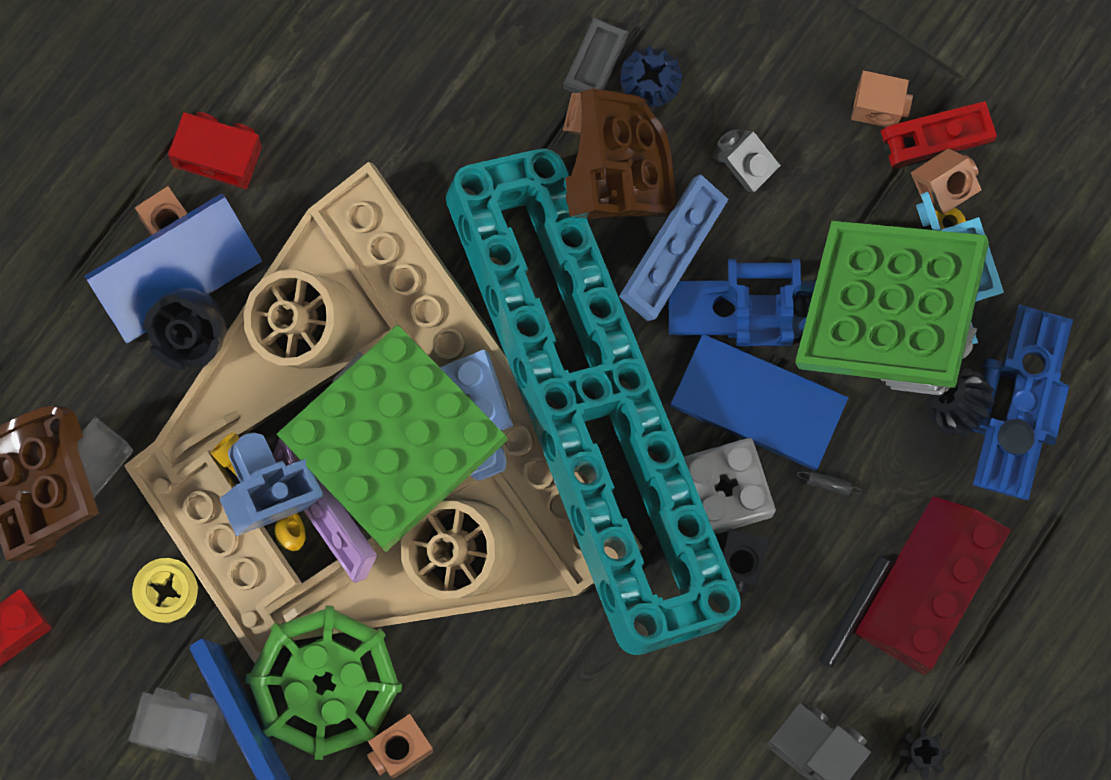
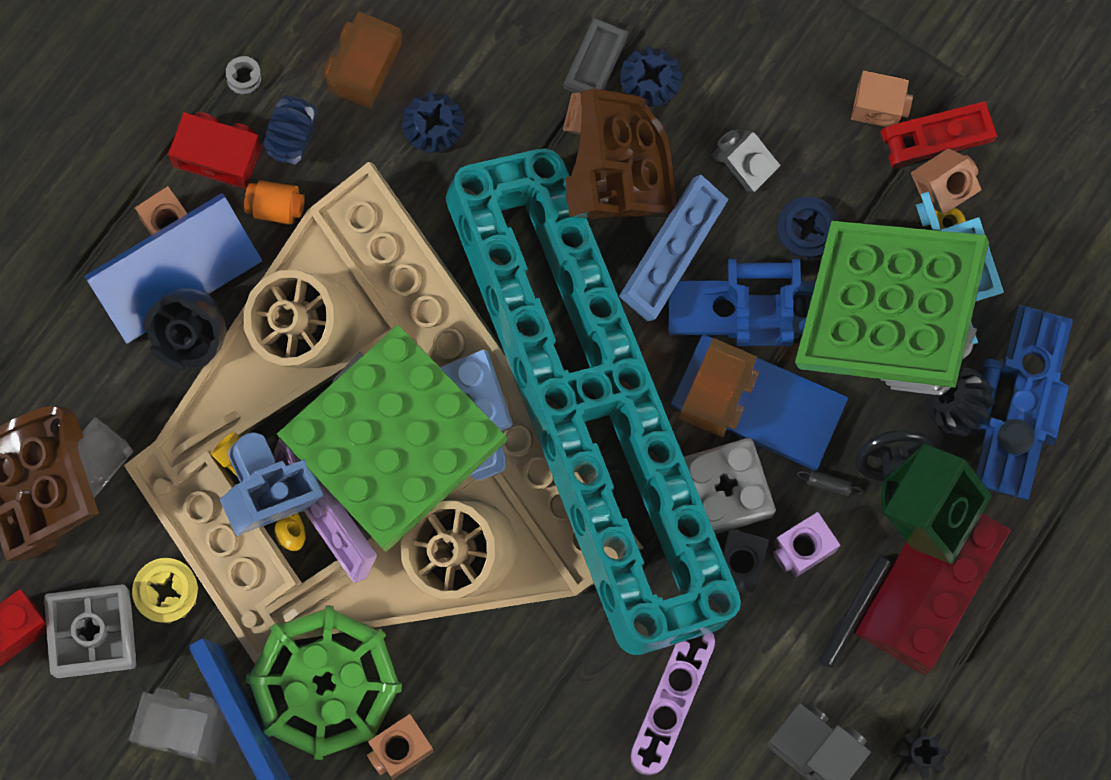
(70, 613): none -> light grey brick
(255, 75): none -> light grey bush
(274, 202): none -> orange brick
(290, 129): none -> dark blue gear
(363, 59): none -> clear orange brick
(440, 137): none -> dark blue gear
(676, 700): none -> lavender beam
(718, 387): none -> clear orange brick
(800, 211): none -> dark blue gear
(817, 533): none -> lavender brick
(925, 492): none -> dark green piece

